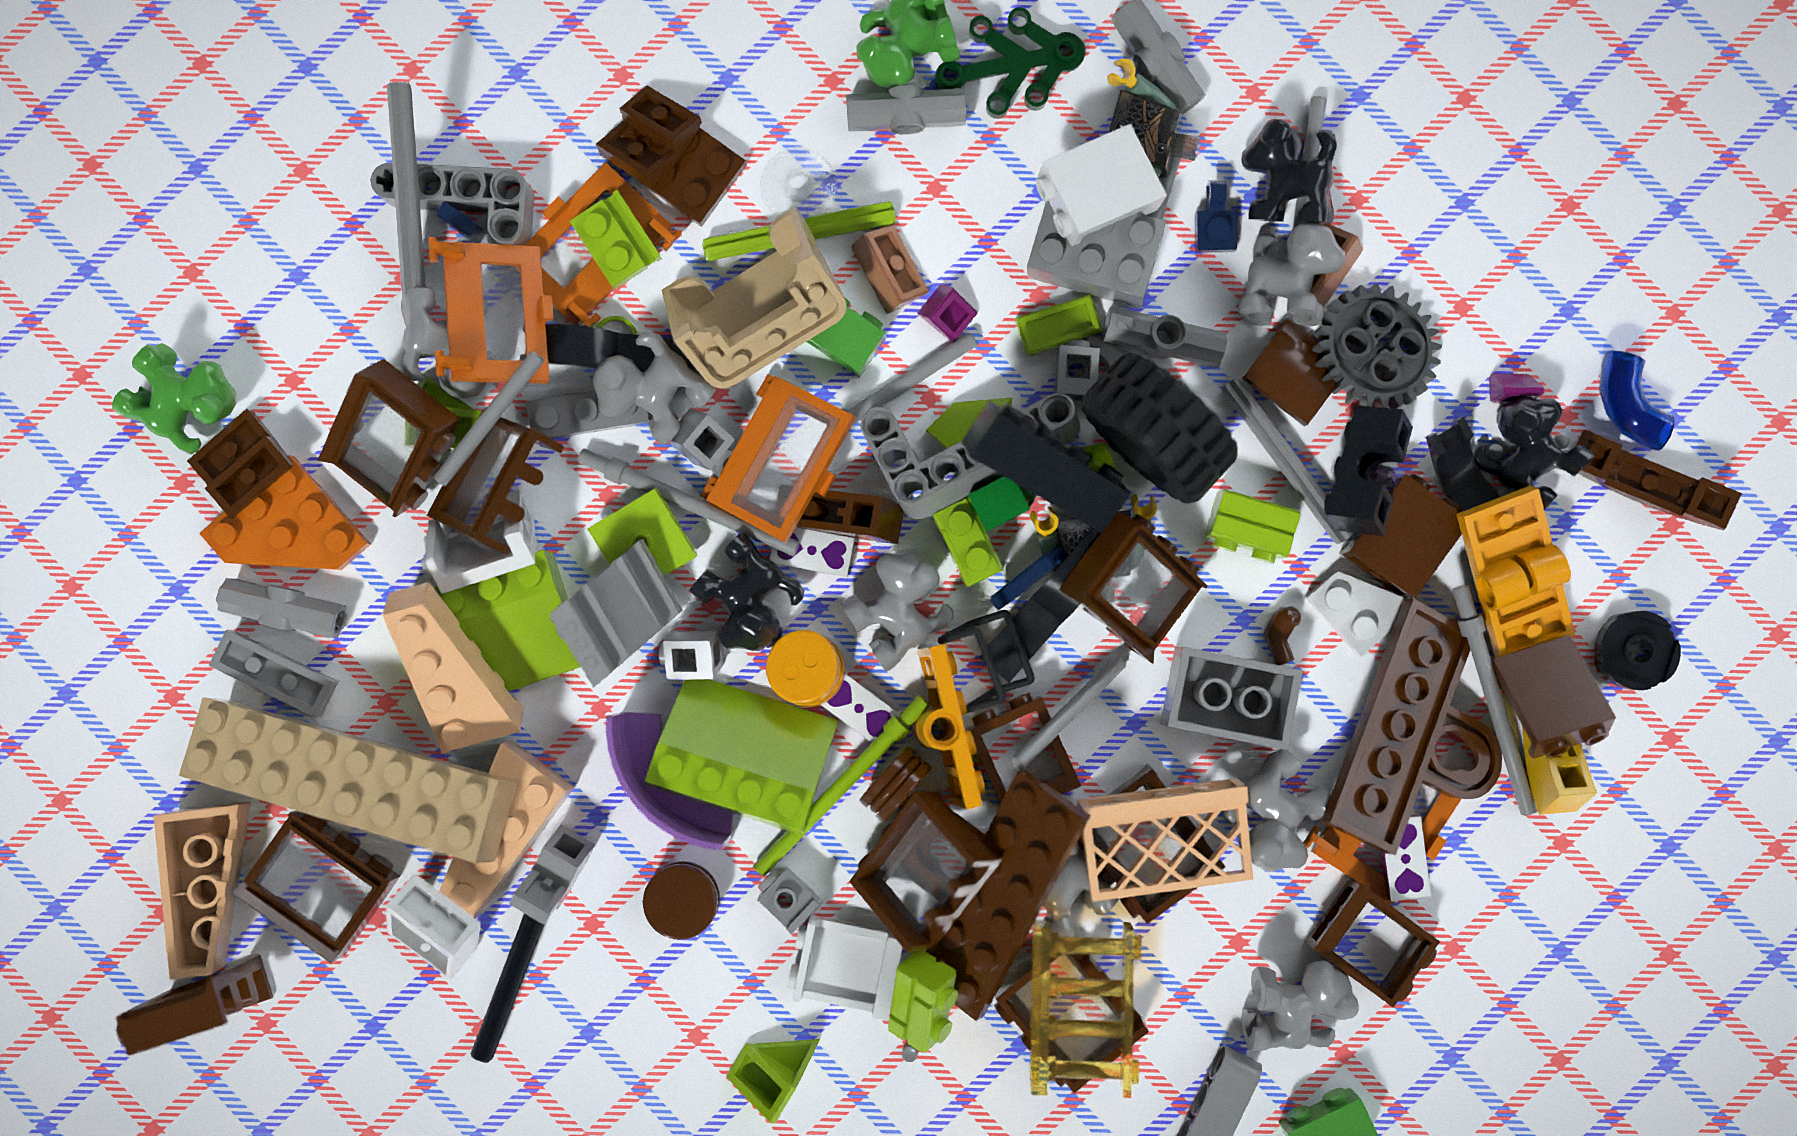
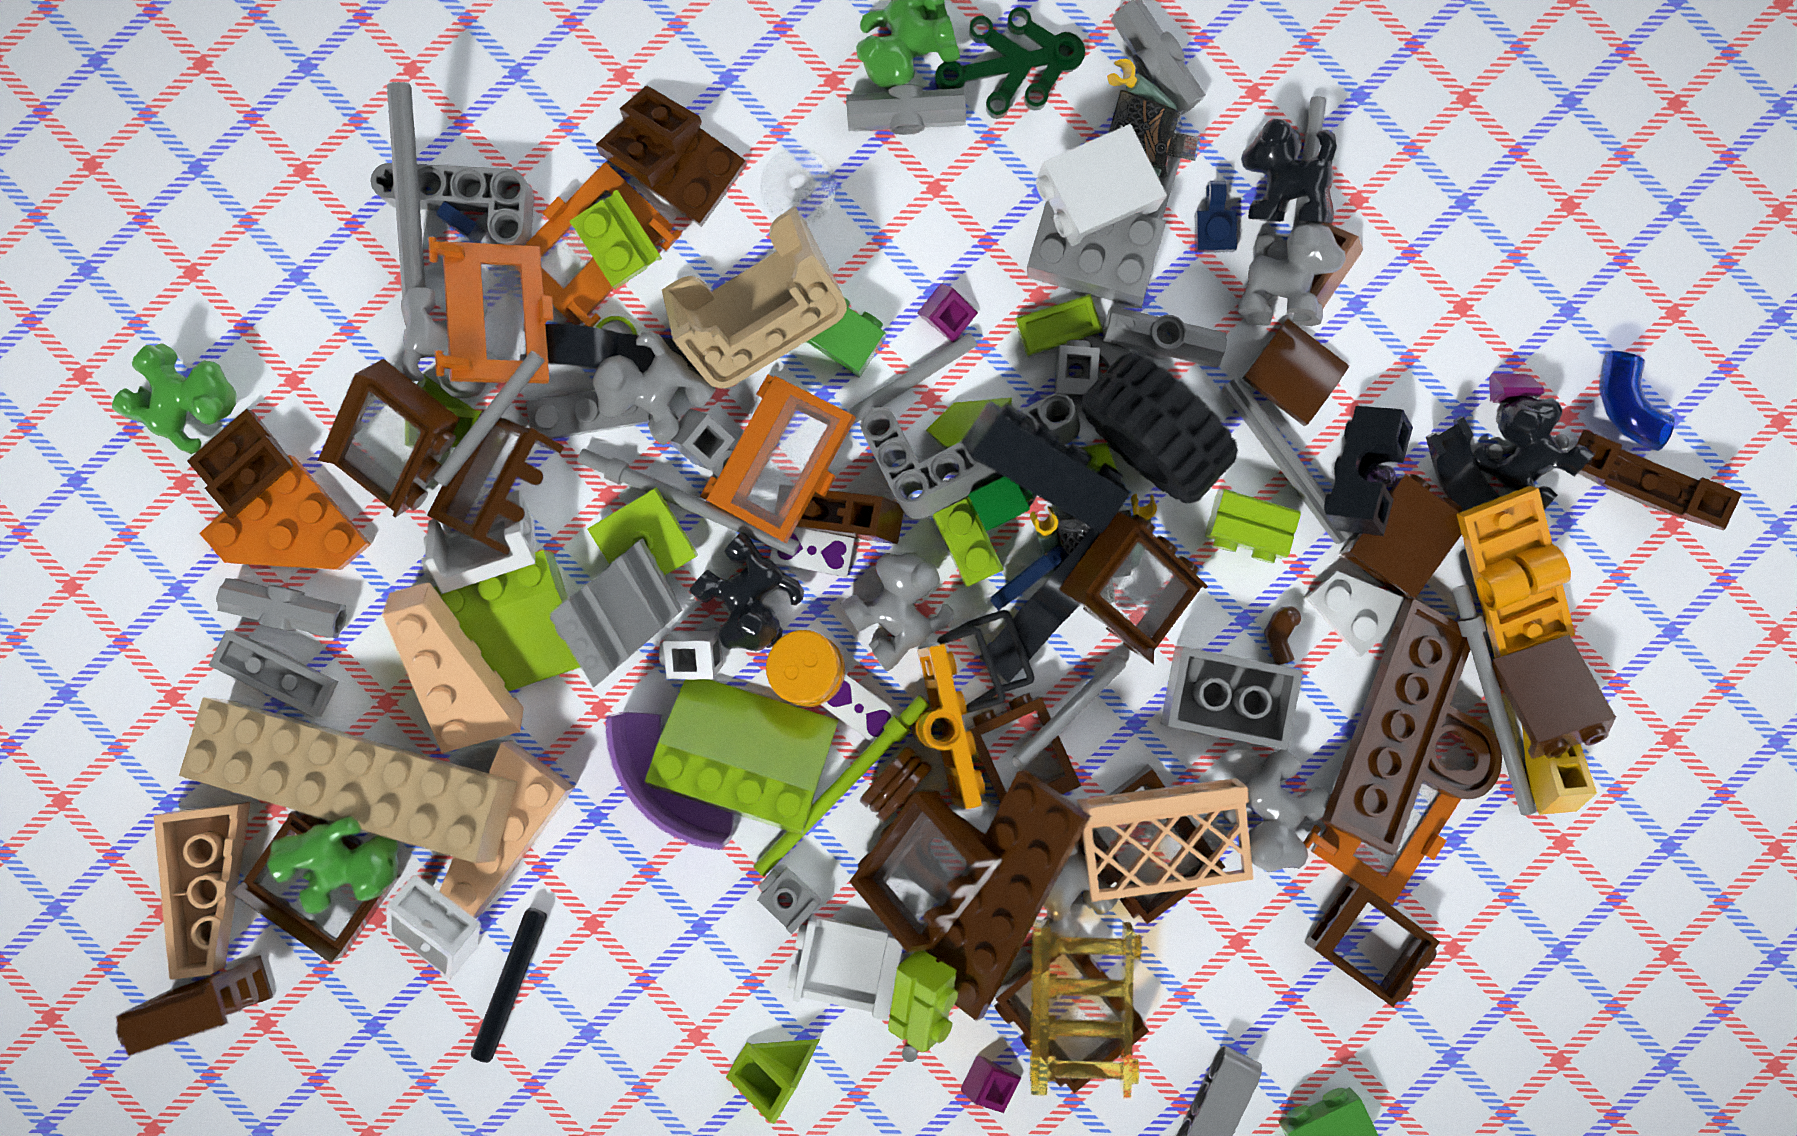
(331, 864): none -> bright green animal
(552, 874): light grey brick -> none
(681, 900): reddish brown head -> none
(820, 226): lime axle -> none
(889, 268): nougat slope -> none
(990, 1084): none -> magenta slope
(1322, 992): light grey animal -> none
(1402, 373): dark grey gear -> none
(1407, 871): white tile -> none
(1615, 660): black plate -> none

